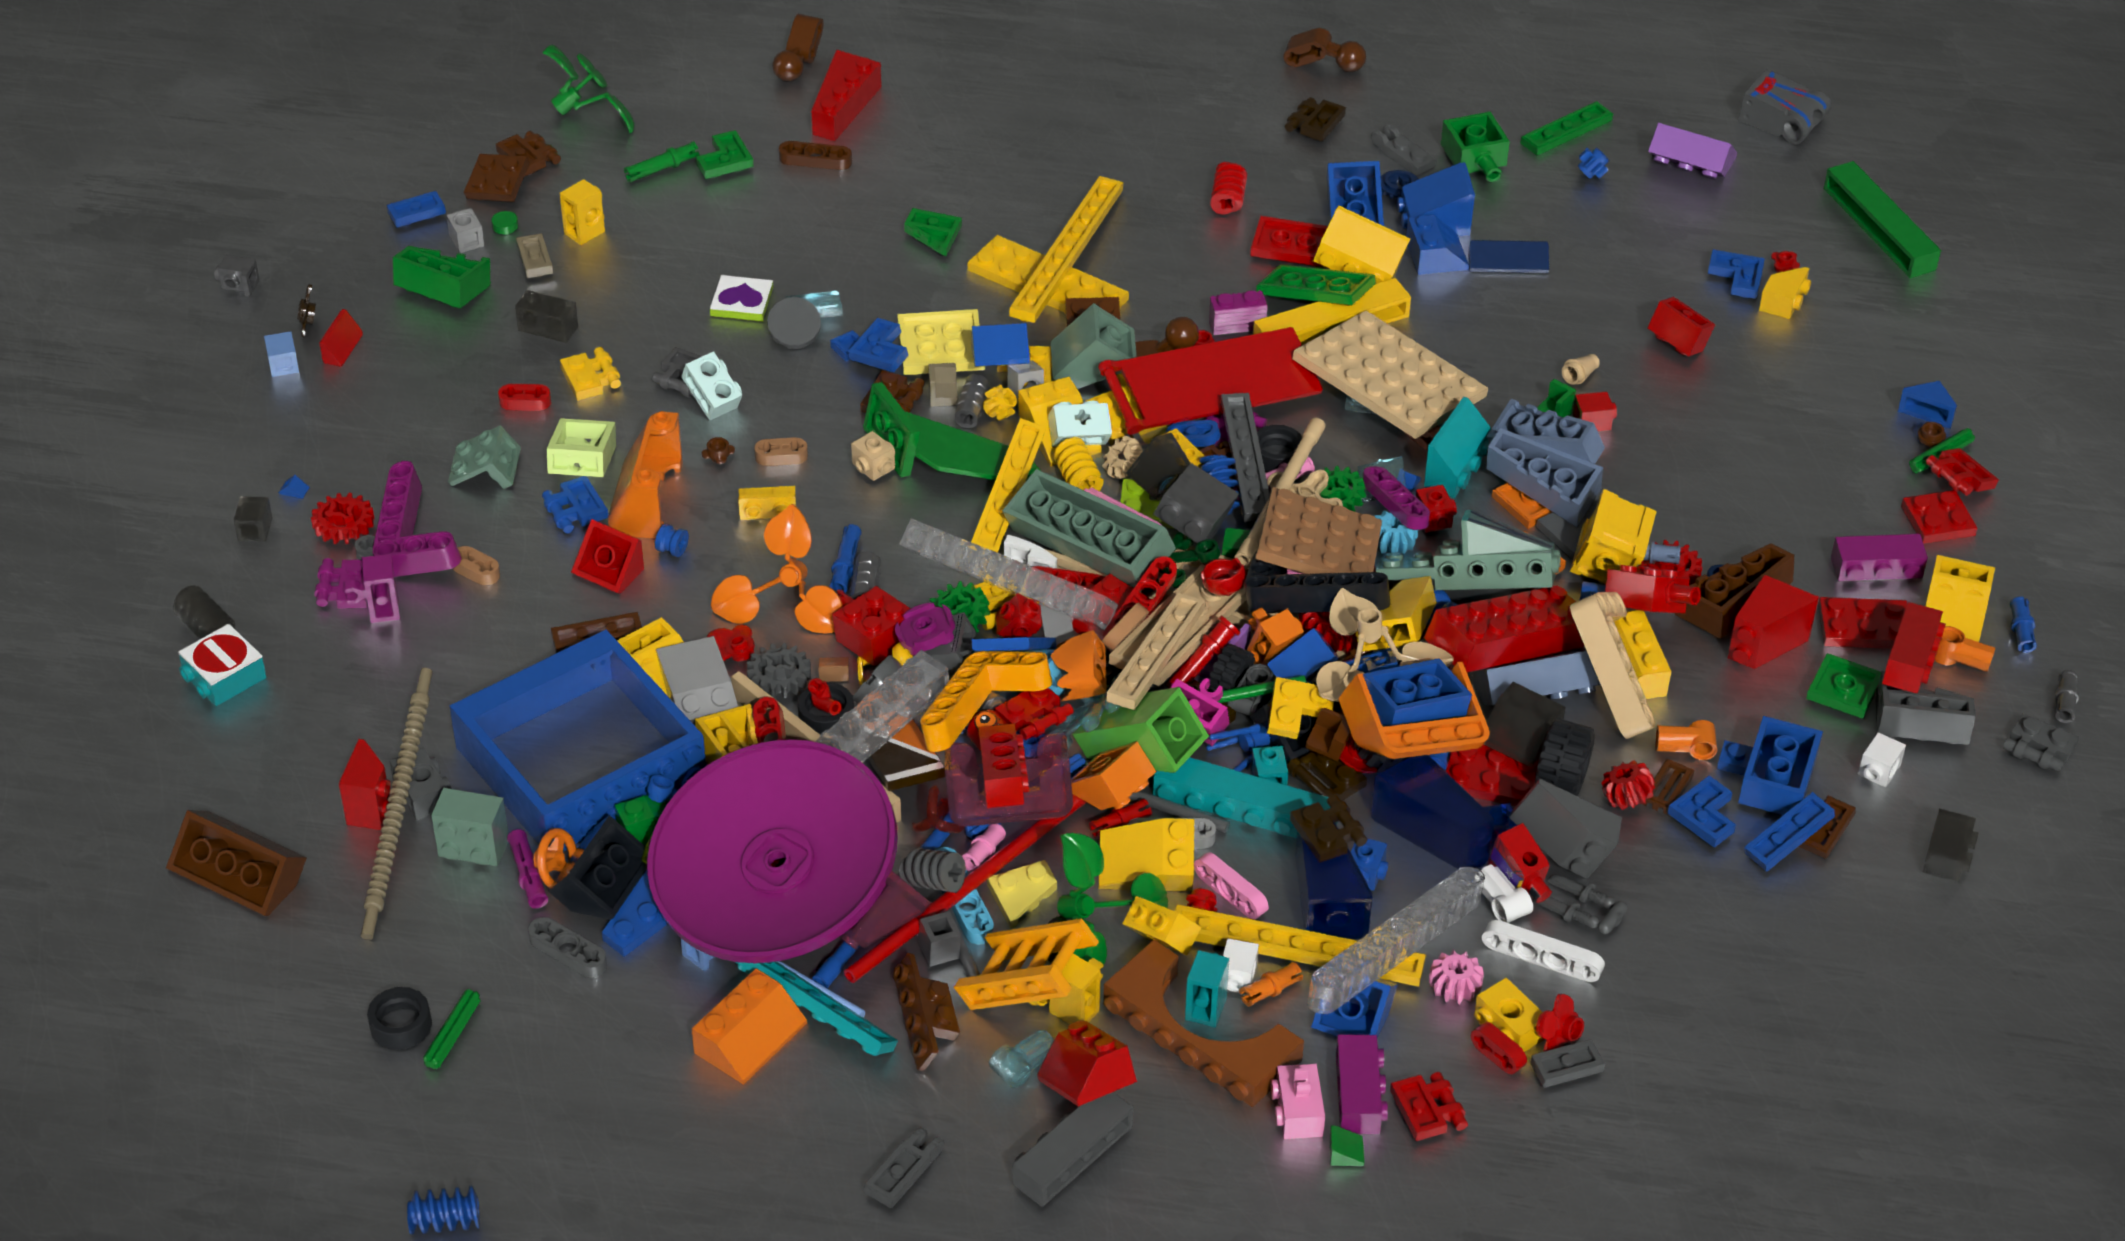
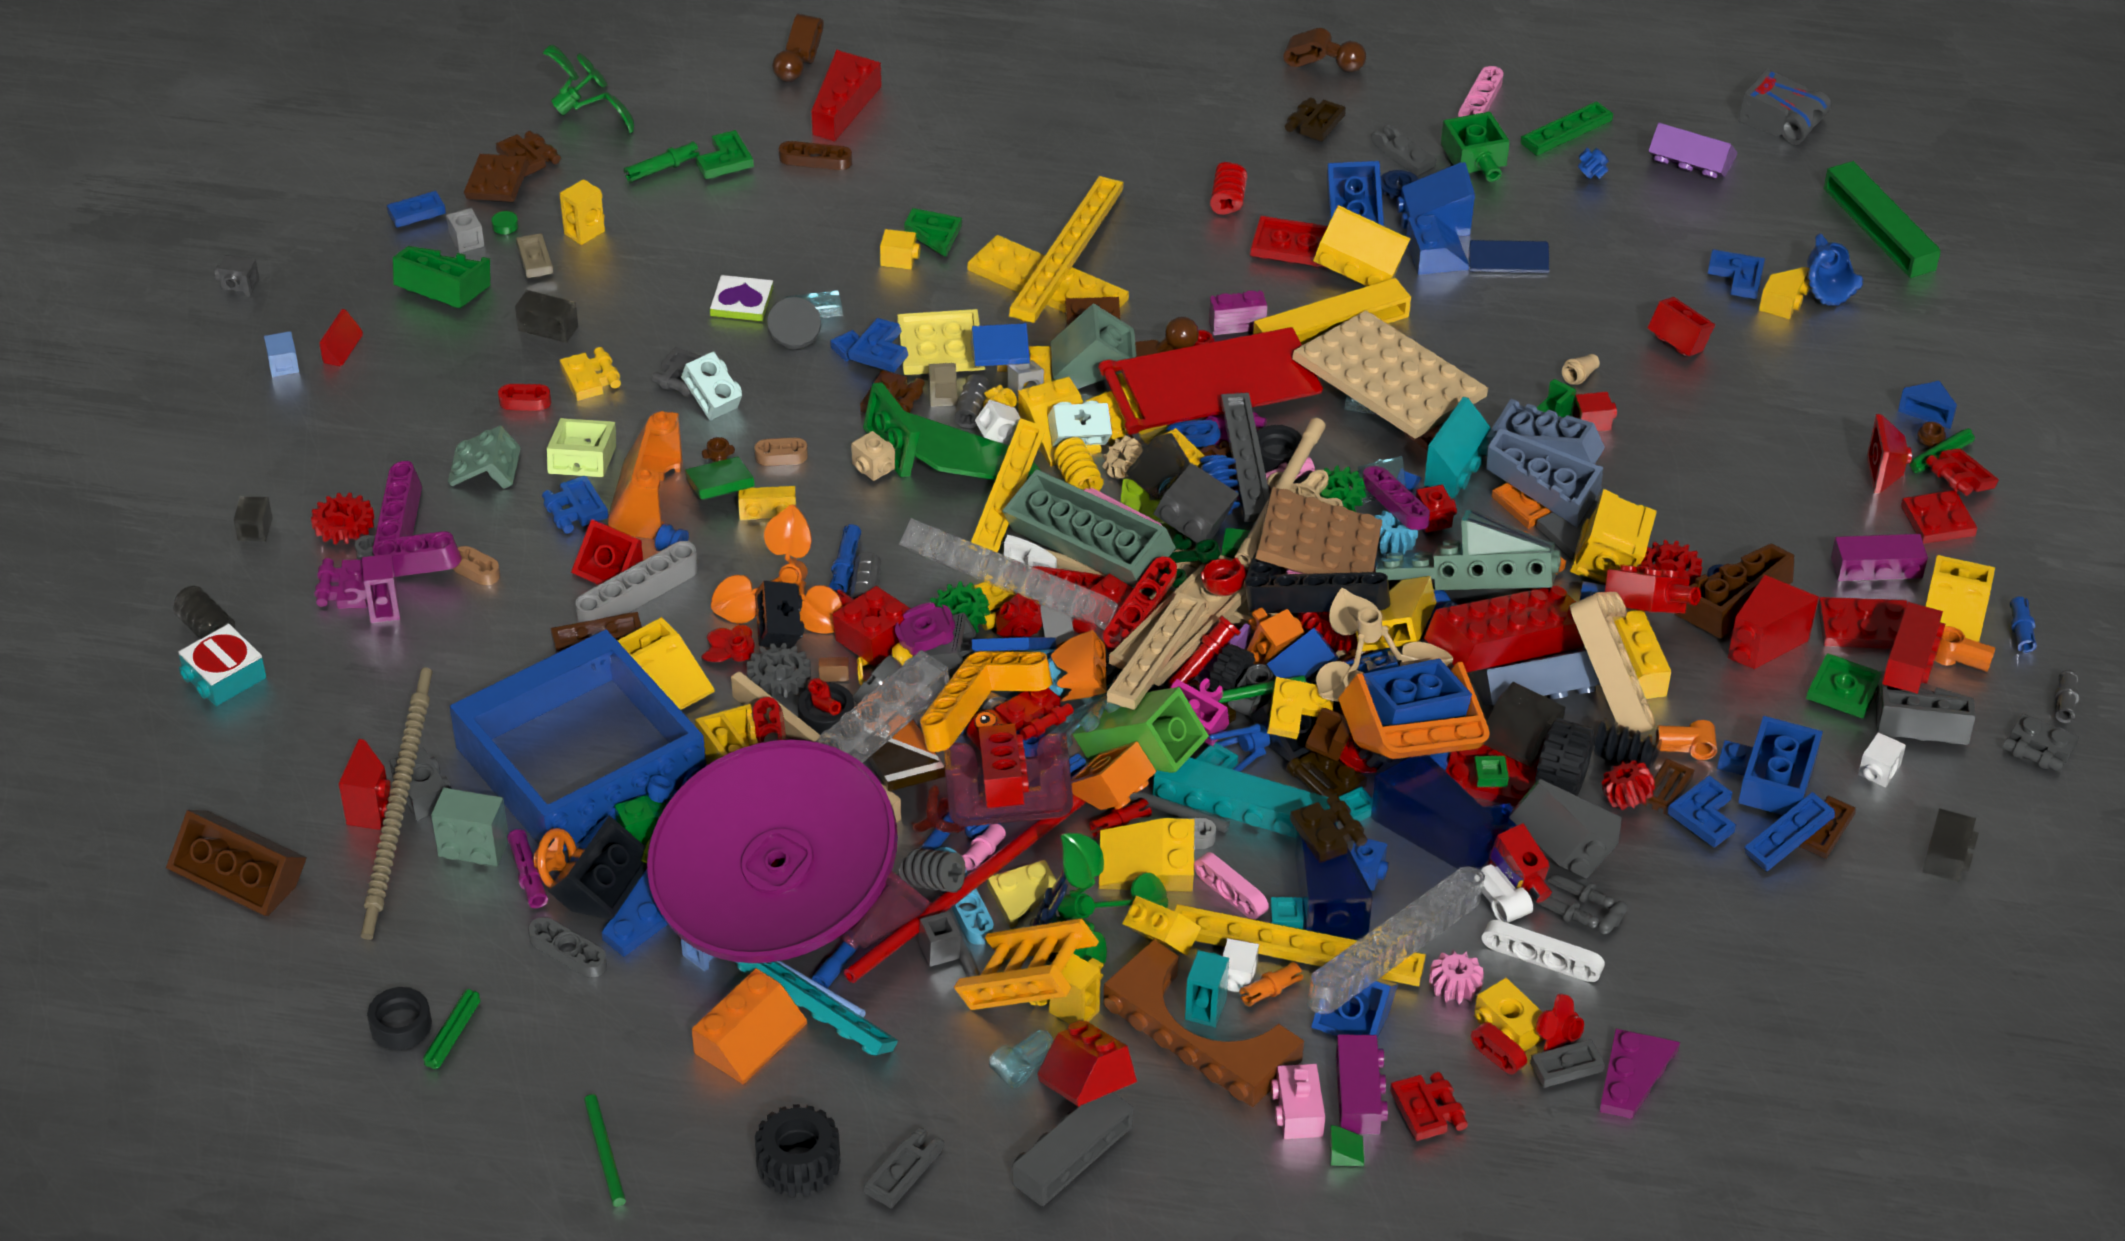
(294, 487): blue piece -> none
(306, 311): dark brown plate -> none
(443, 1210): blue piece -> none
(604, 1150): none -> green bar
(639, 583): none -> light grey beam
(696, 678): light grey slope -> none
(719, 478): none -> green tile
(778, 614): none -> black brick
(797, 1129): none -> black tyre
(899, 249): none -> yellow brick
(926, 1011): reddish brown bracket -> none
(998, 422): none -> white brick
(1051, 902): none -> dark blue piece
(1125, 626): medium nougat beam -> none
(1202, 899): red plate -> none
(1219, 756): none -> teal plate
(1270, 764): teal brick -> none
(1287, 911): none -> teal plate
(1316, 284): green tile -> none
(1359, 803): none -> teal tile
(1482, 98): none -> bright pink beam
(1491, 771): none -> green plate
(1624, 746): none -> black piece
(1633, 1070): none -> magenta wing
(1662, 553): sand blue pin -> none
(1785, 261): red plate -> none
(1831, 273): none -> blue hair
(1887, 454): none -> red slope

